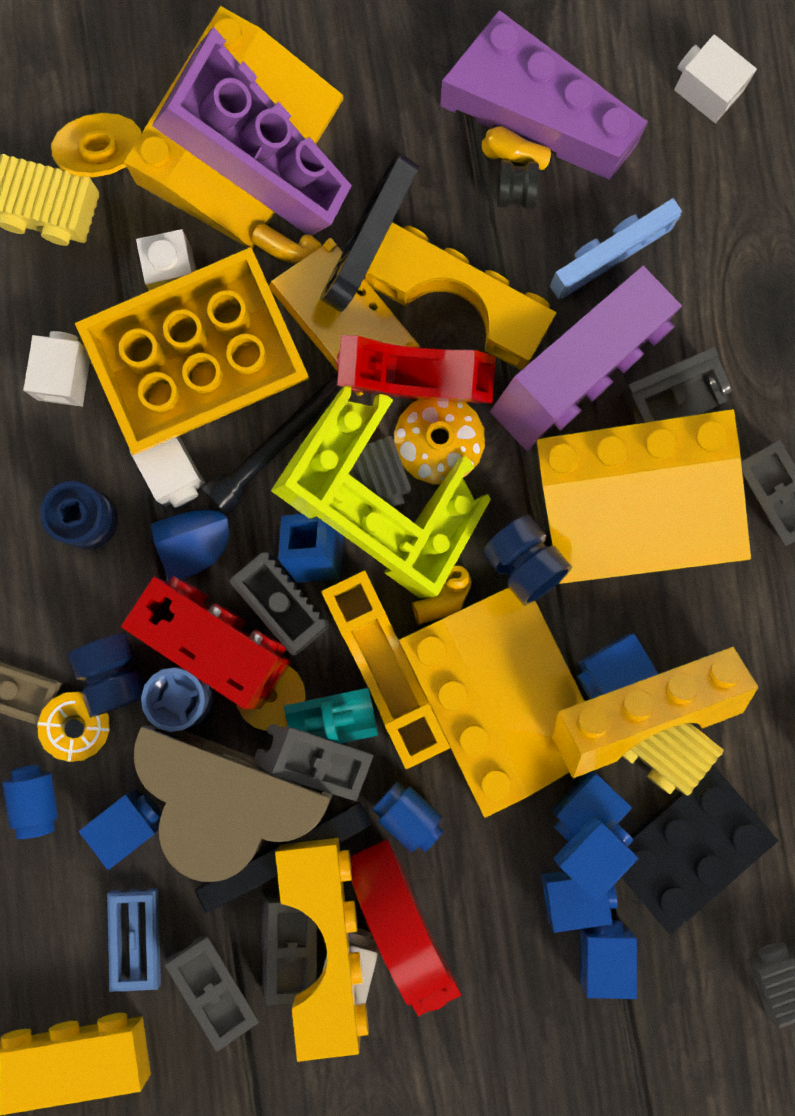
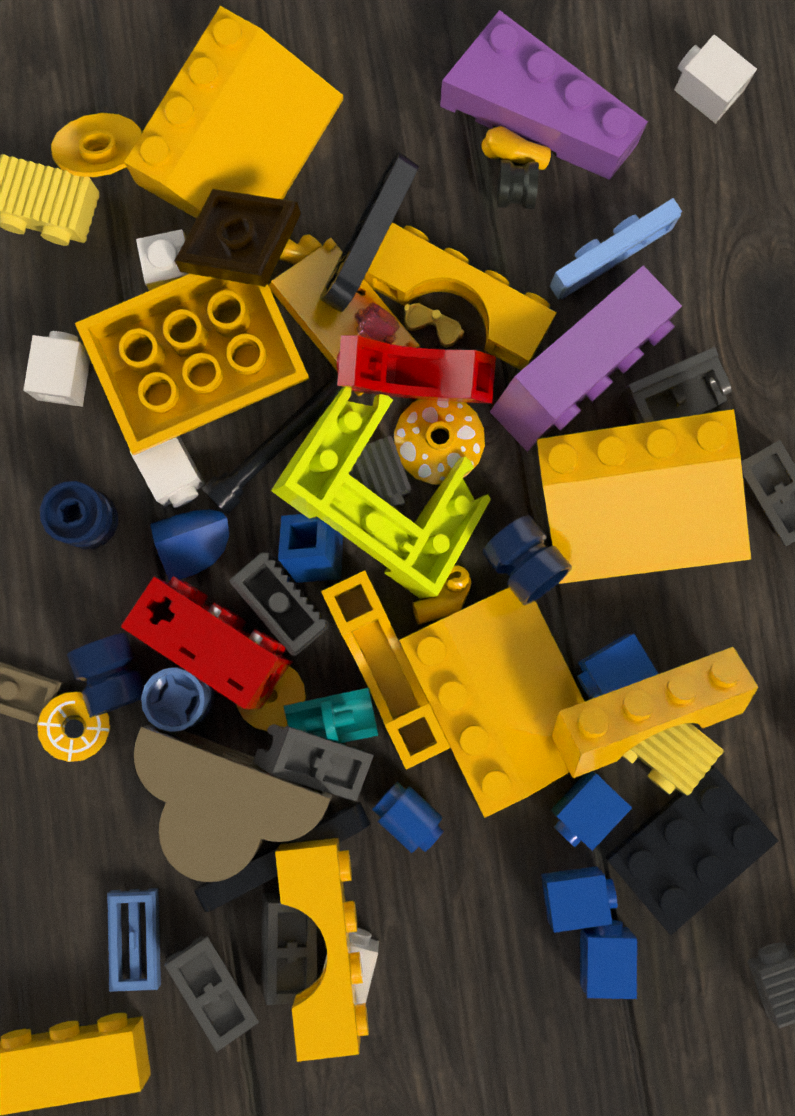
(30, 802): blue brick -> none
(122, 828): blue brick -> none
(238, 237): none -> dark brown tile
(249, 140): medium lavender wedge -> none
(376, 324): none -> clear pink plate
(401, 929): red arch -> none
(419, 316): none -> light yellow piece
(597, 857): blue brick -> none

